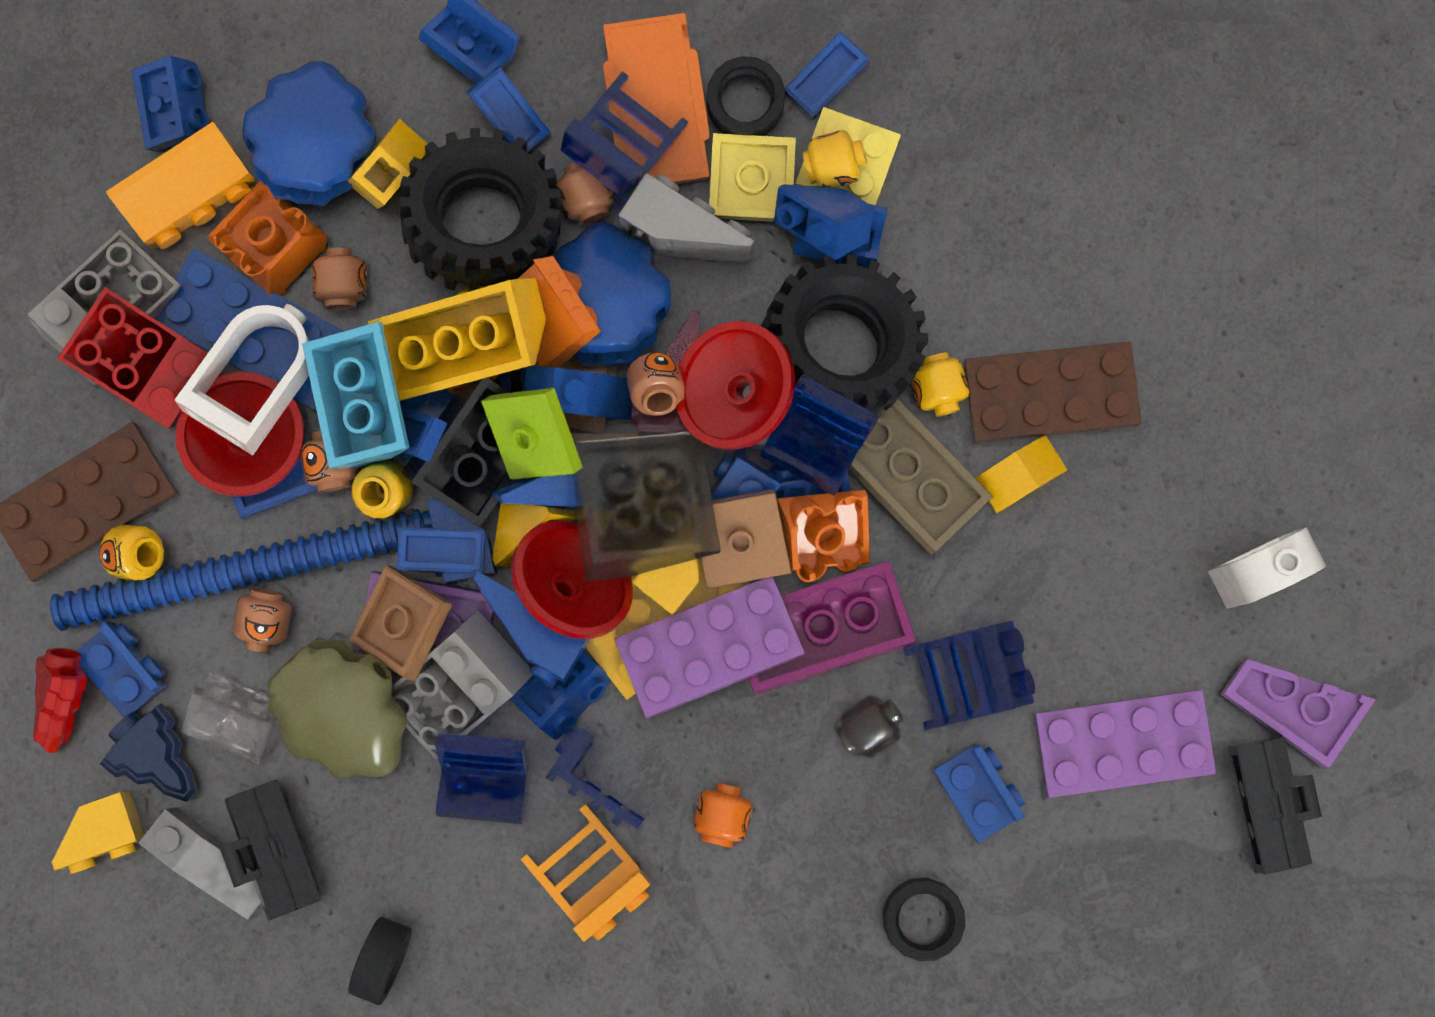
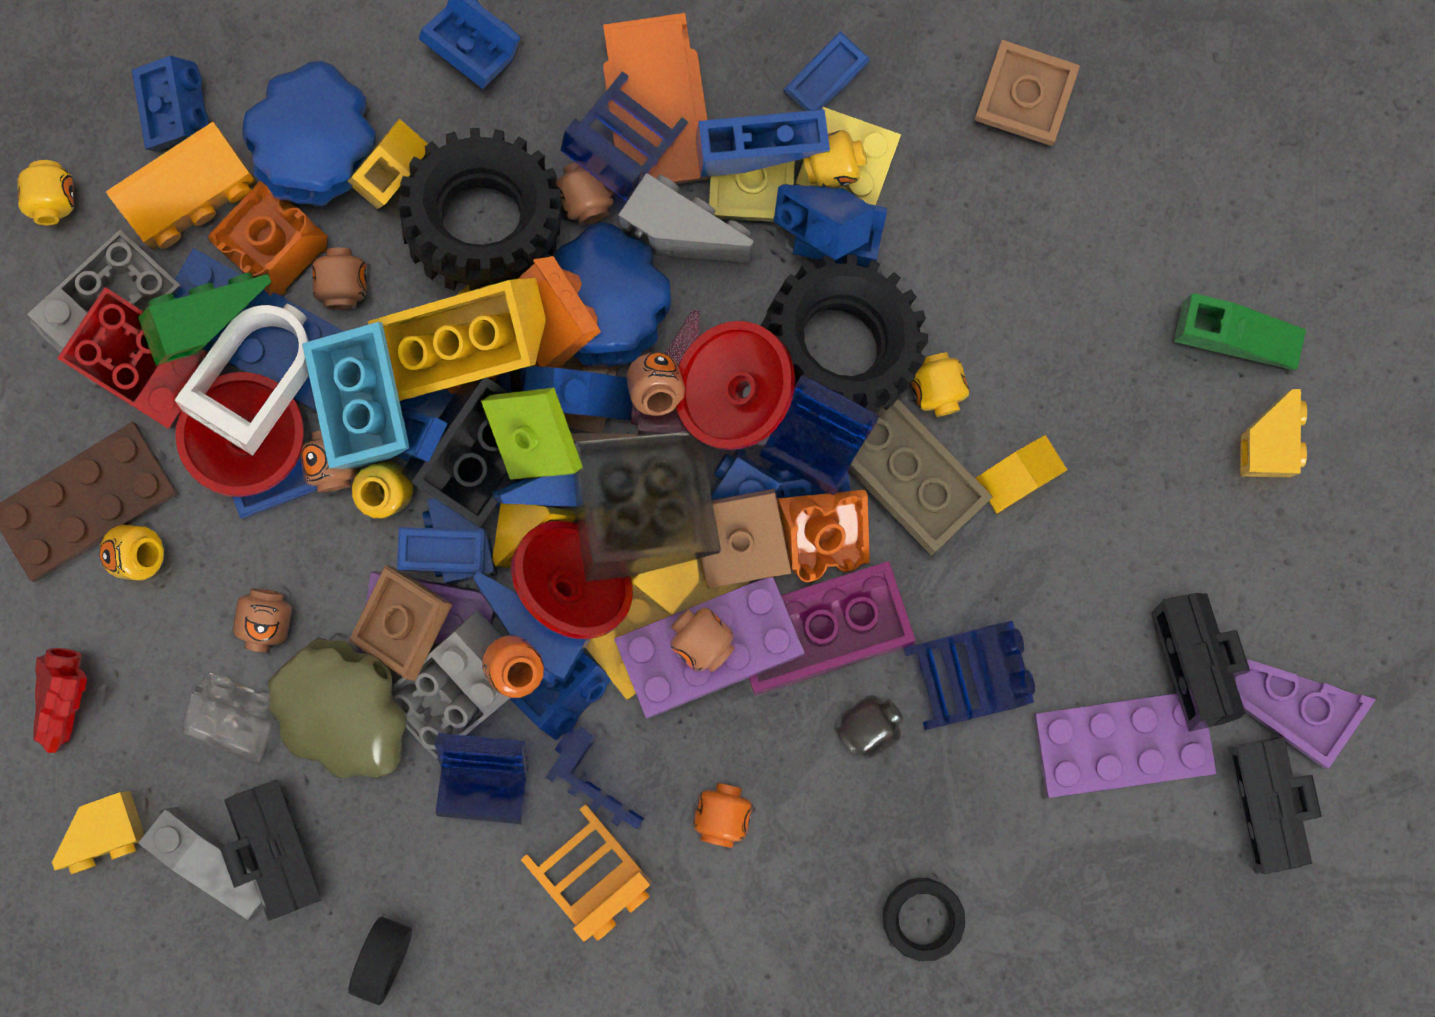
(45, 192): none -> yellow head
(120, 668): blue bracket -> none
(150, 753): dark blue rock -> none
(188, 323): none -> green slope
(230, 571): blue piece -> none
(507, 109): blue tile -> none
(513, 666): none -> orange head
(702, 639): none -> nougat head
(753, 67): black tyre -> none
(759, 141): none -> blue slope
(979, 791): blue bracket -> none
(1027, 92): none -> medium nougat plate
(1052, 392): reddish brown plate -> none
(1196, 661): none -> black piece
(1238, 332): none -> green slope
(1267, 568): white window -> none
(1274, 440): none -> yellow slope

